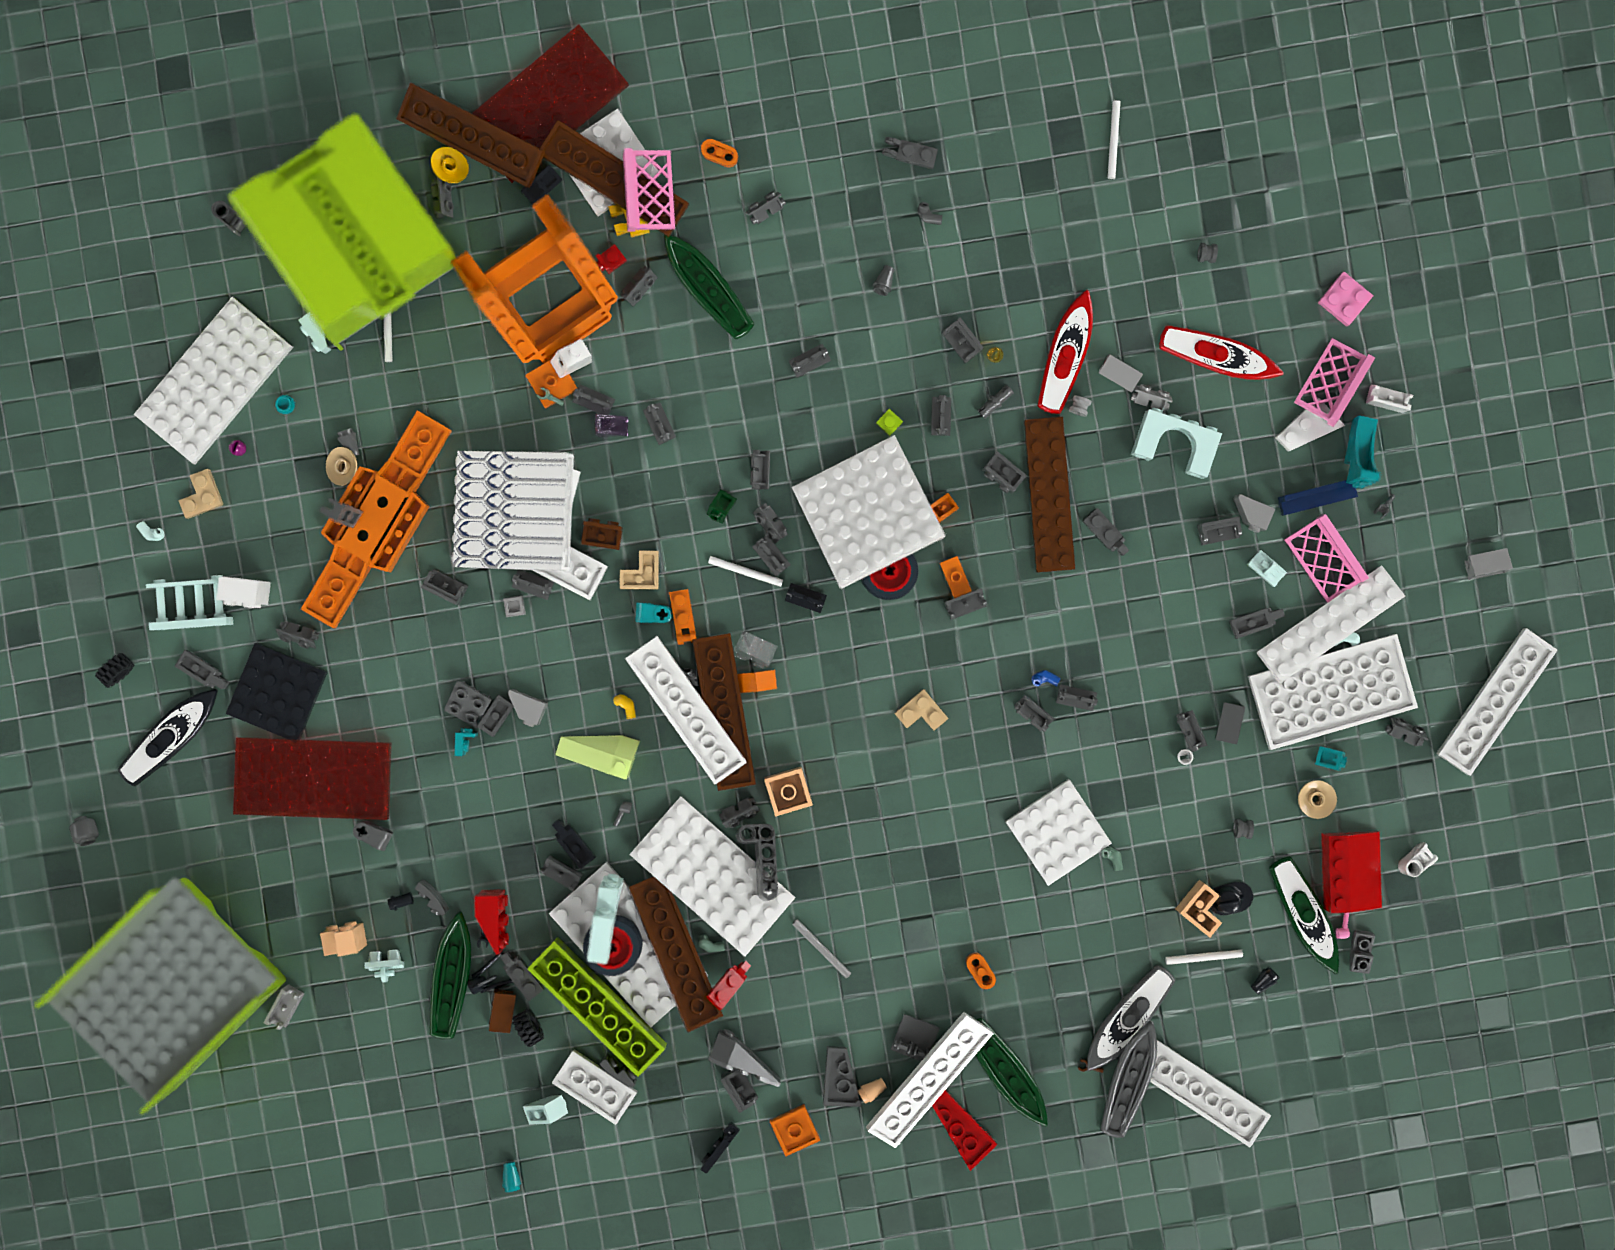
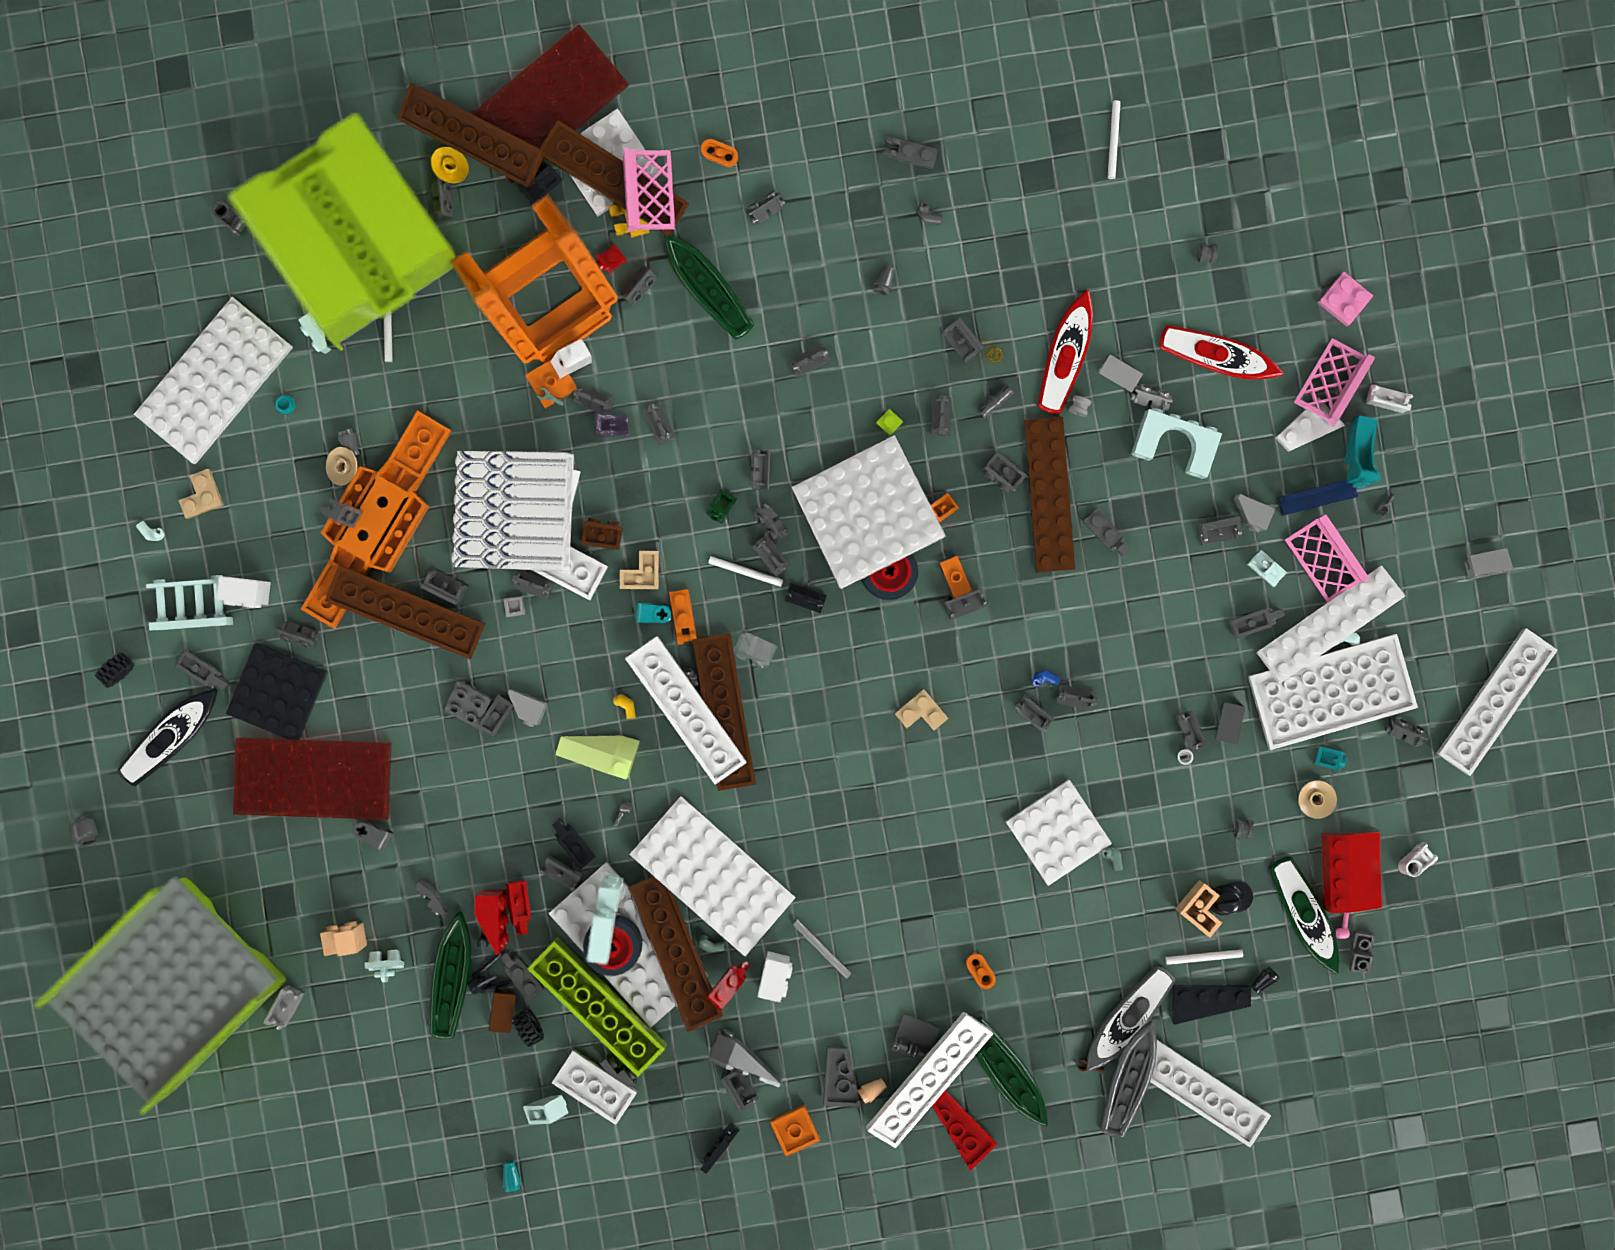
(240, 448): magenta hinge -> none
(400, 901): black pin -> none
(405, 612): none -> reddish brown plate
(461, 743): teal bracket -> none
(518, 905): none -> red hinge
(733, 817): dark grey hinge -> none
(757, 681): orange slope -> none
(761, 862): dark grey beam -> none
(773, 979): none -> white brick
(788, 791): light nougat brick -> none
(1202, 1001): none -> black wing

